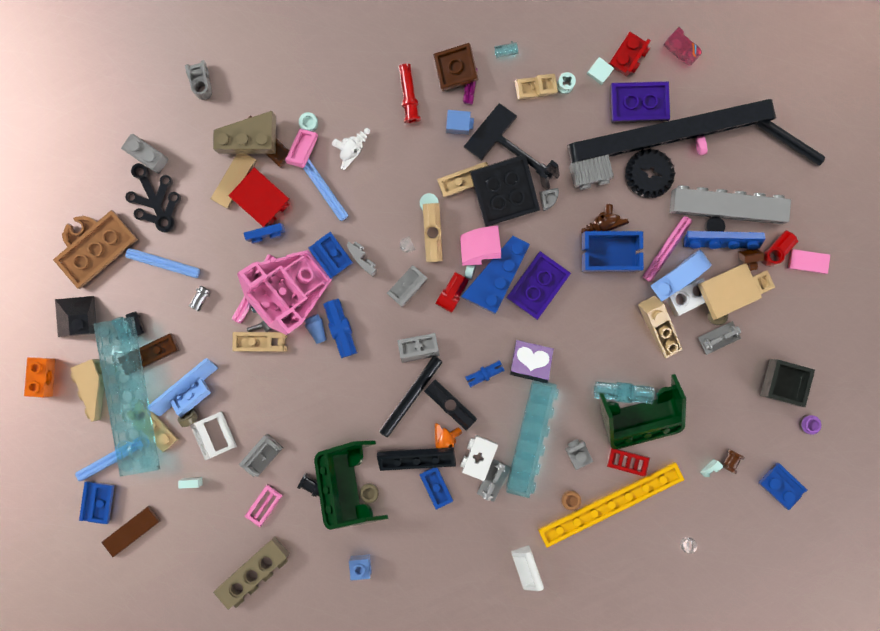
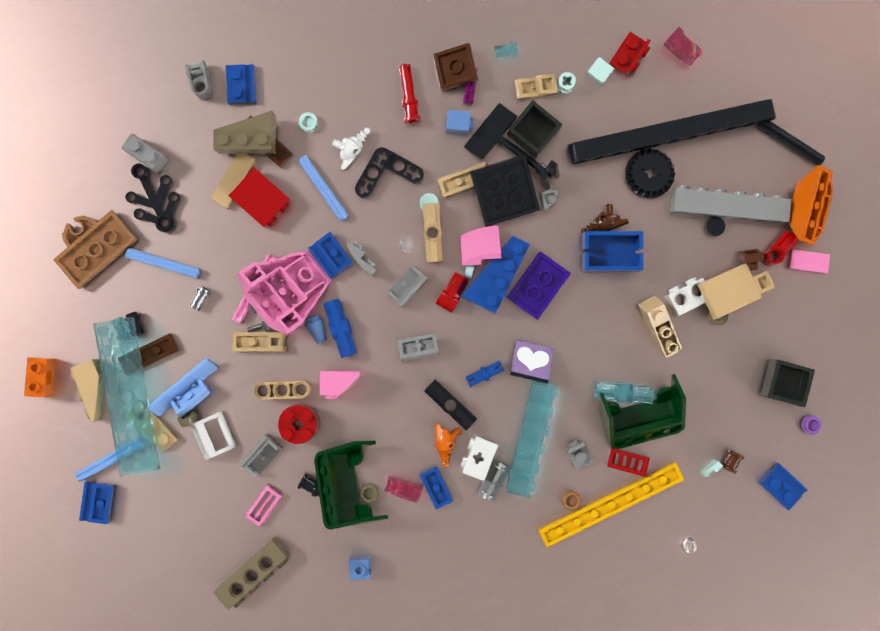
(75, 316): black slope -> none
(130, 531): reddish brown tile -> none
(190, 482): light aqua tile -> none
(240, 84): none -> blue plate
(256, 236): blue plate -> none
(273, 390): none -> tan beam
(292, 432): none -> red brick
(301, 148): bright pink tile -> none
(337, 382): none -> bright pink slope
(387, 164): none -> black beam
(404, 488): none -> clear pink leg
(410, 396): black axle -> none
(416, 459): black tile -> none
(527, 569): white tile -> none
(534, 129): none -> pearl dark grey piece
(591, 171): light grey brick -> none
(640, 101): dark purple plate -> none
(667, 248): bright pink axle -> none
(682, 275): light blue arch -> none
(701, 145): bright pink tile -> none
(720, 239): blue plate -> none
(720, 337): light grey hinge -> none
(811, 204): none -> orange wedge

